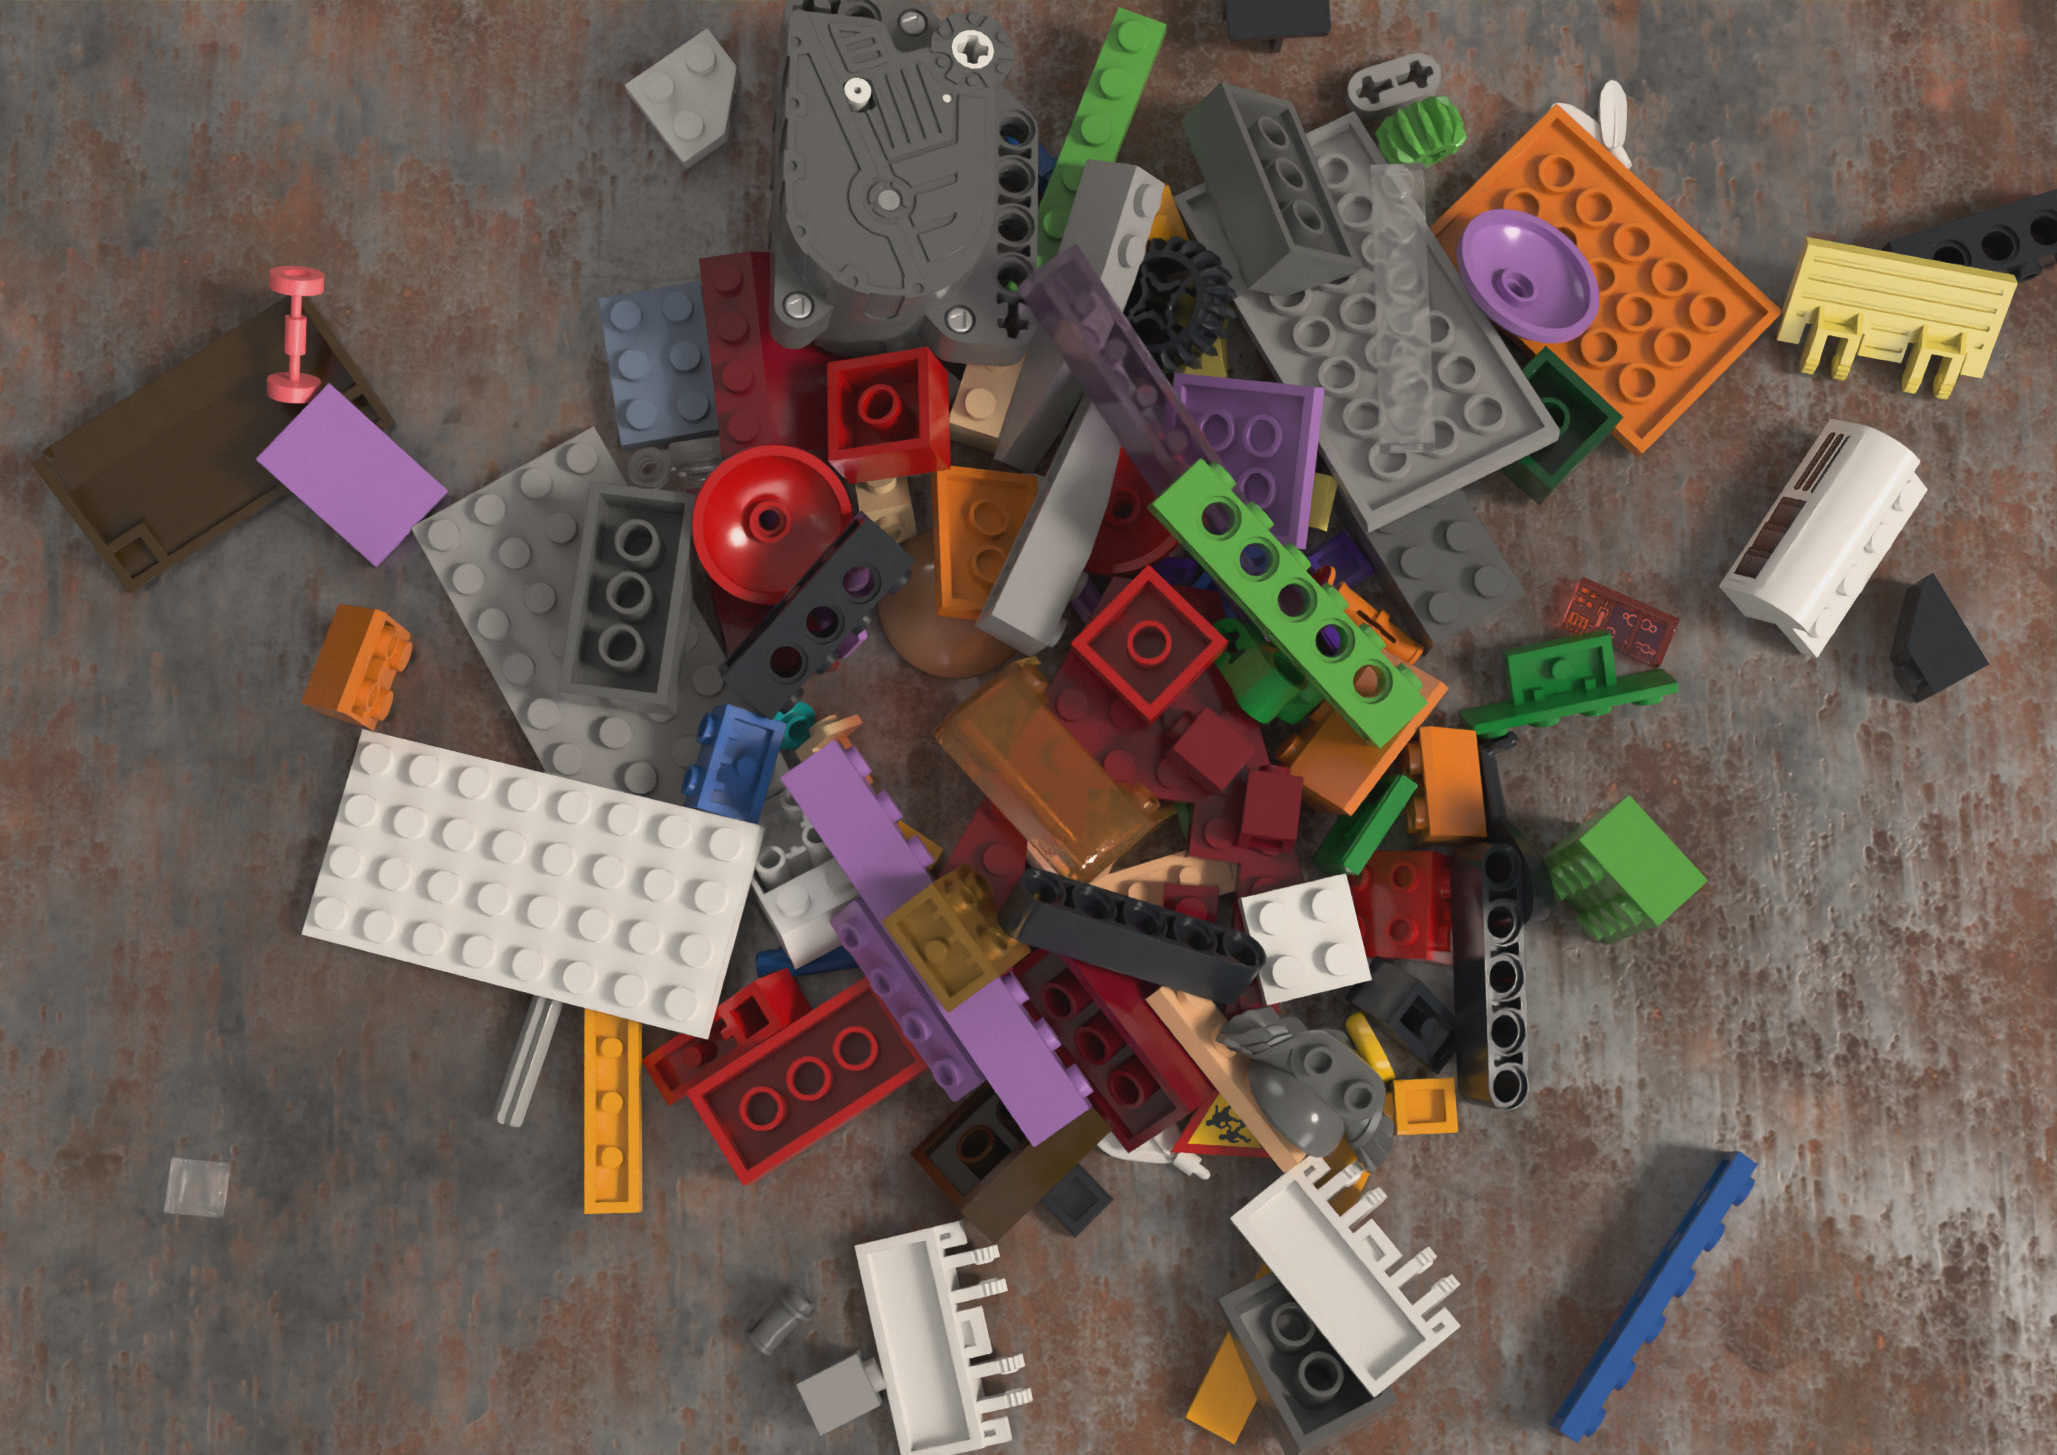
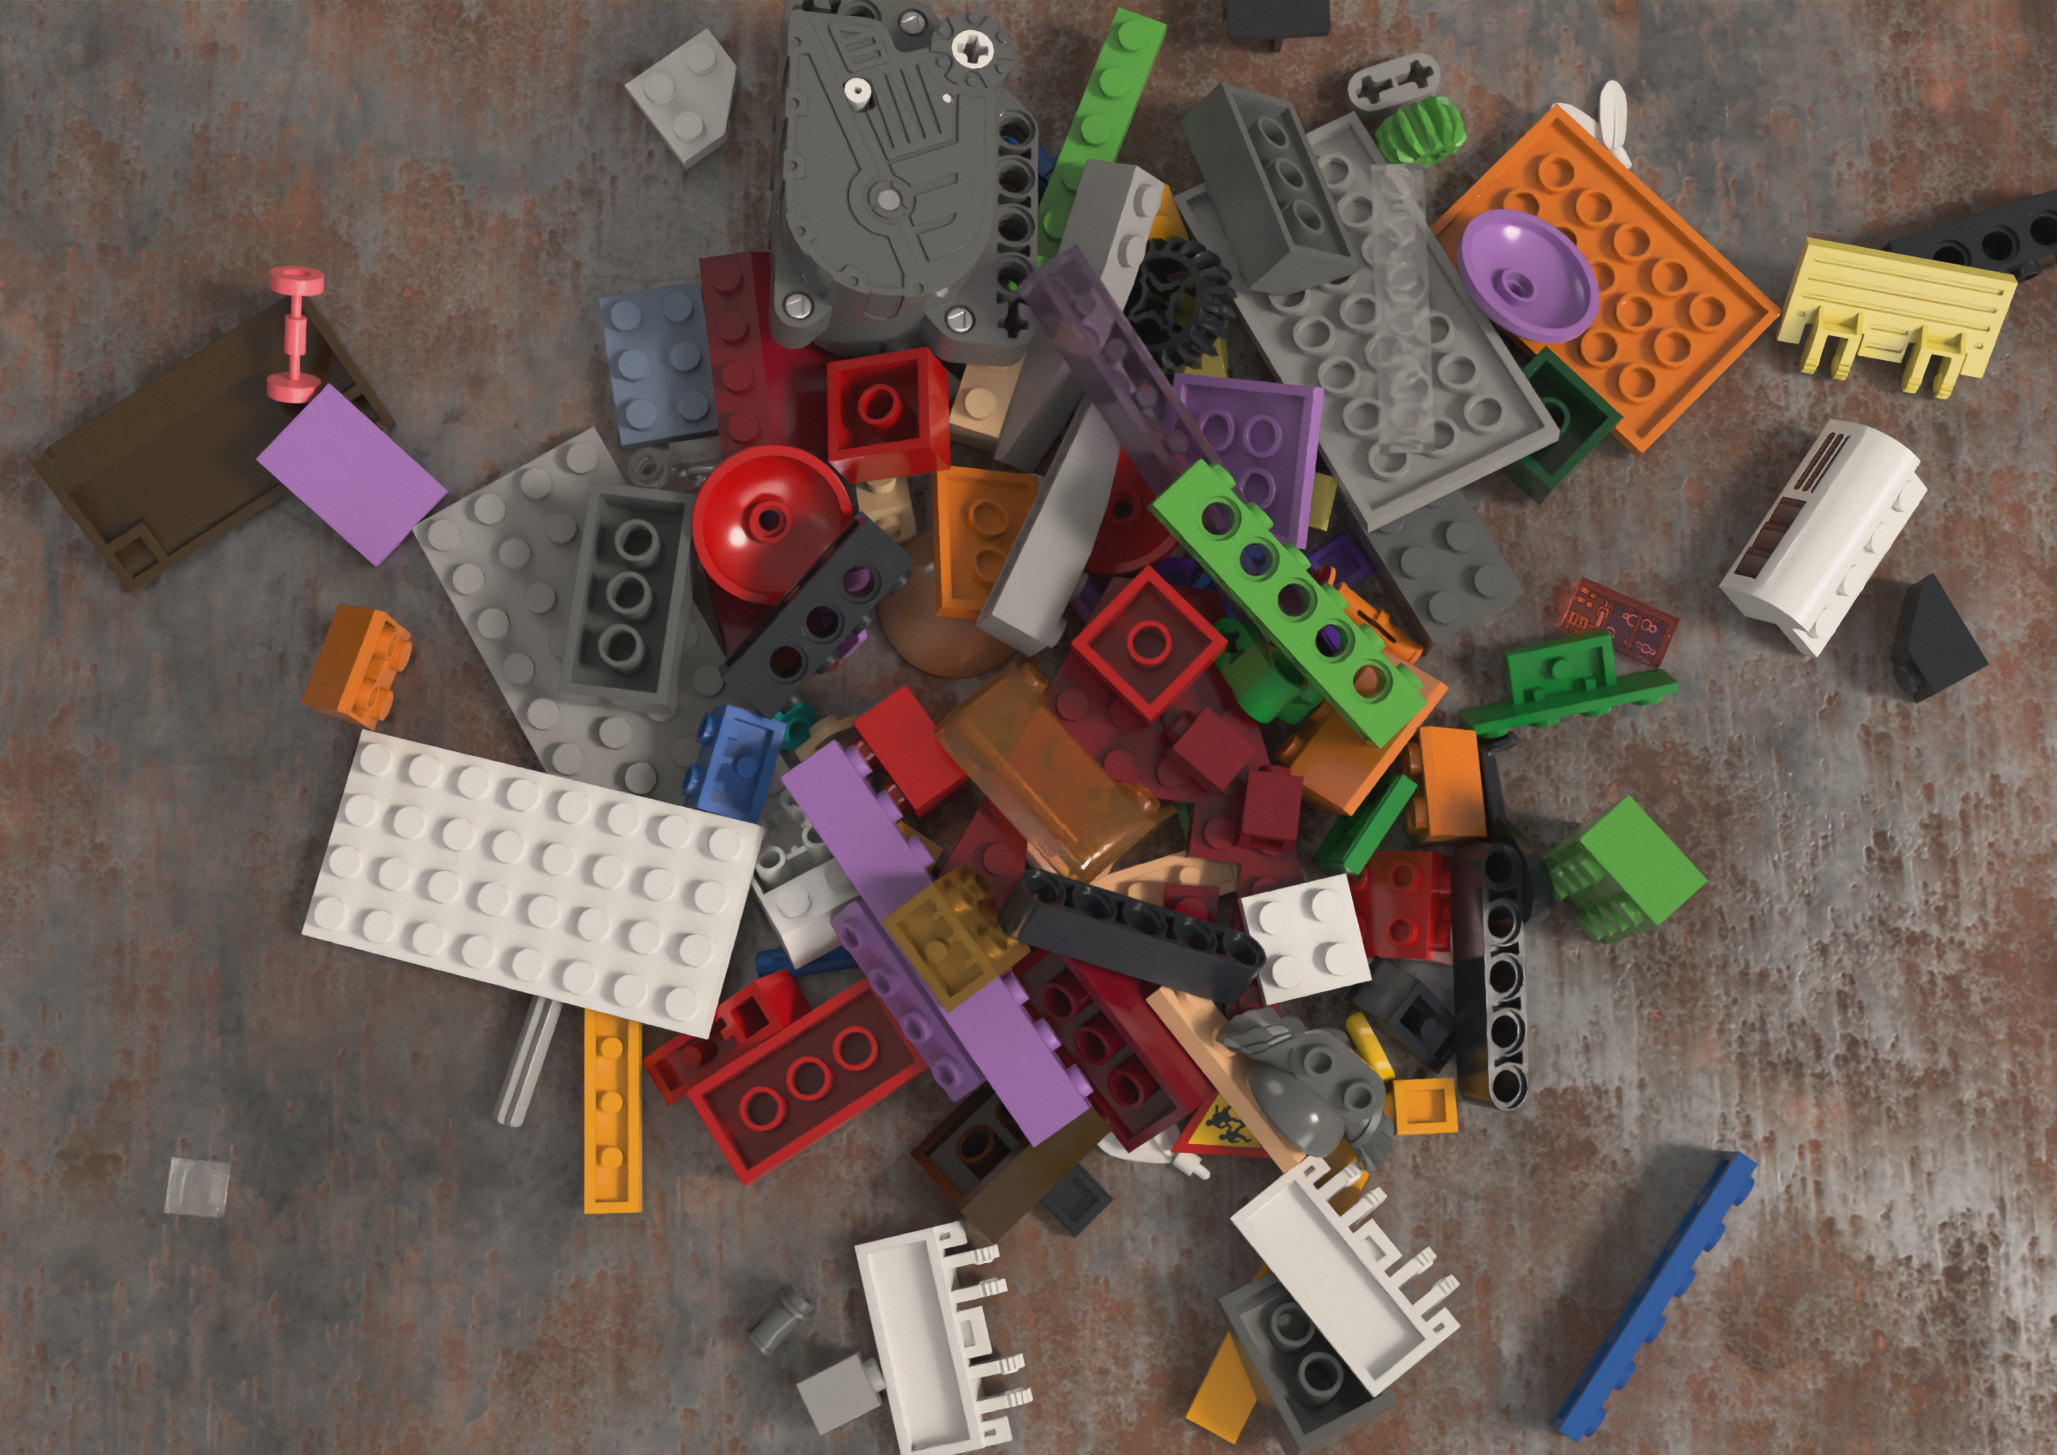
(902, 744): none -> red brick

